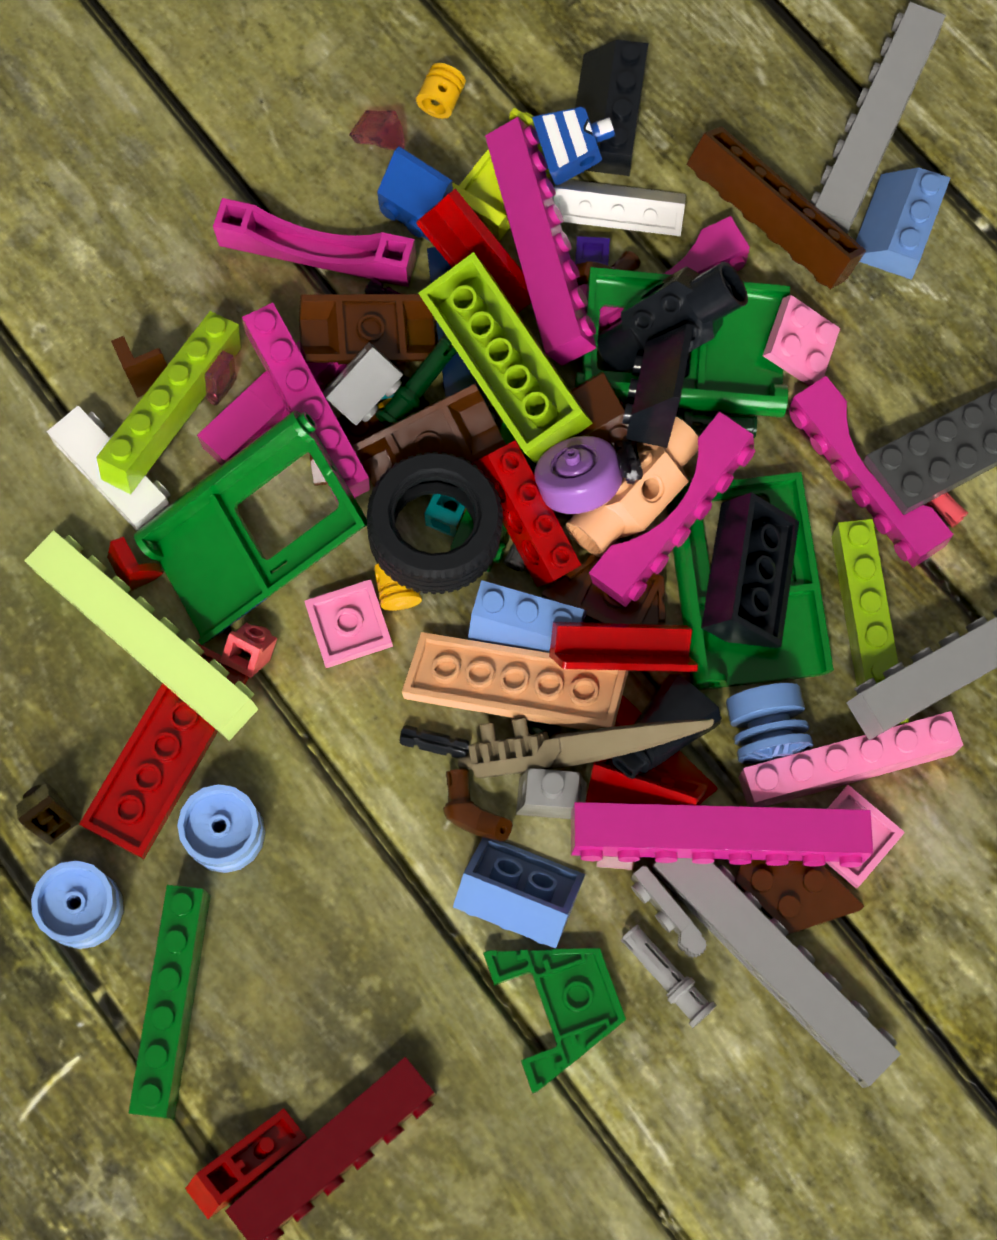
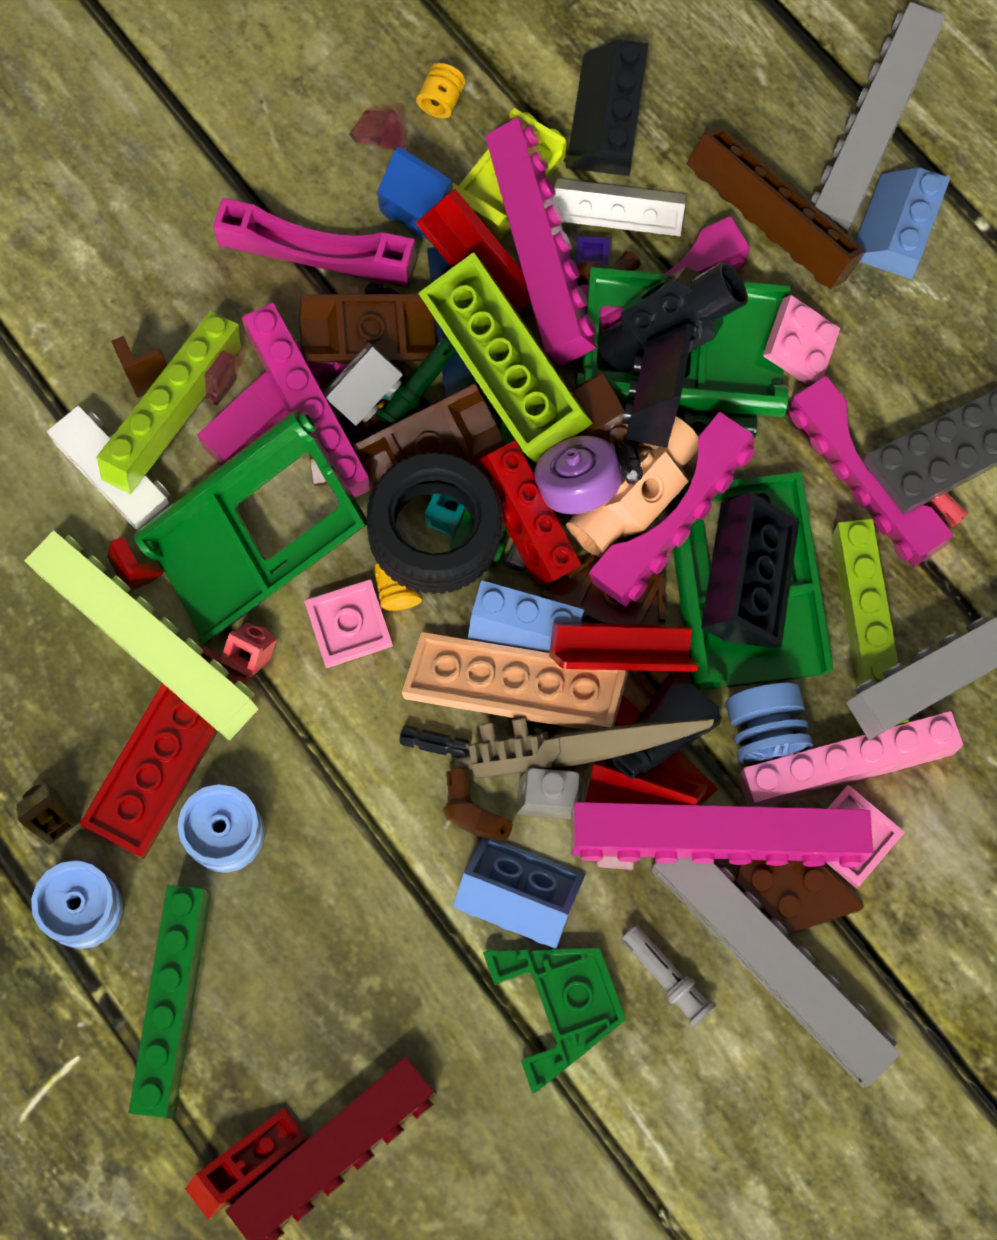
(571, 141): blue torso -> none
(669, 912): light grey hinge -> none

